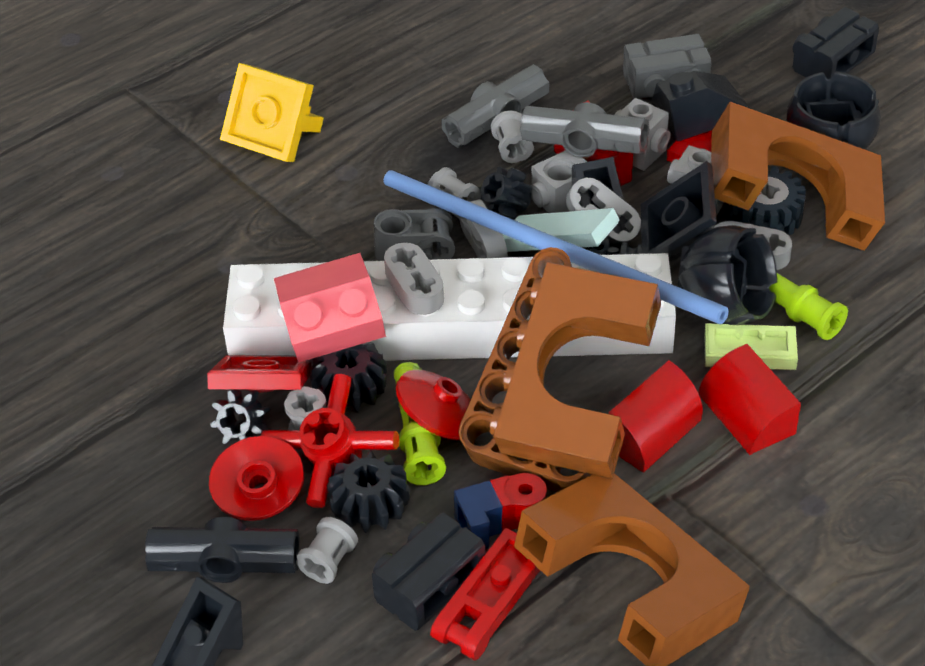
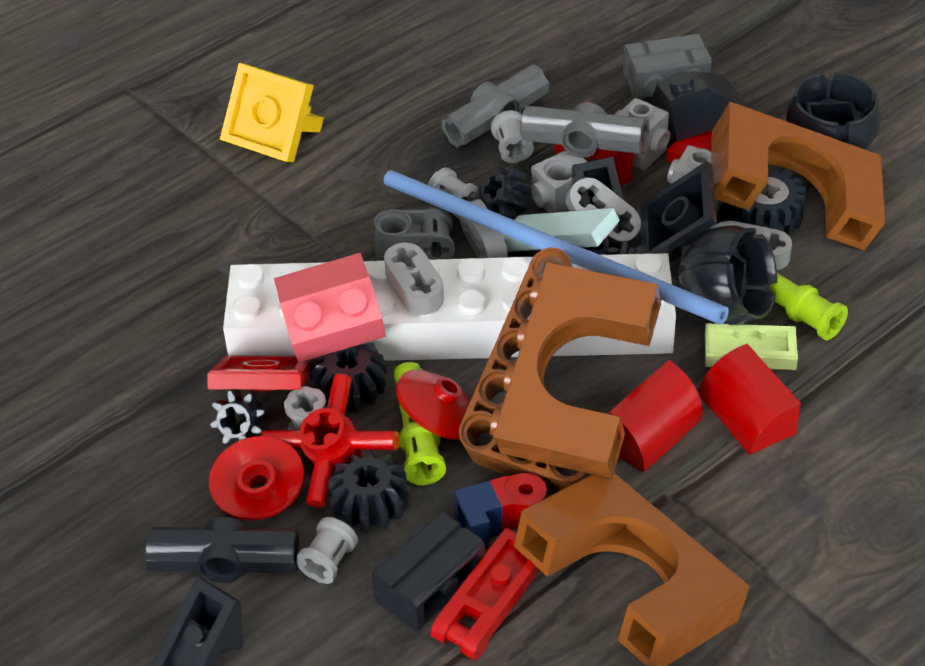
(835, 44): black brick -> none

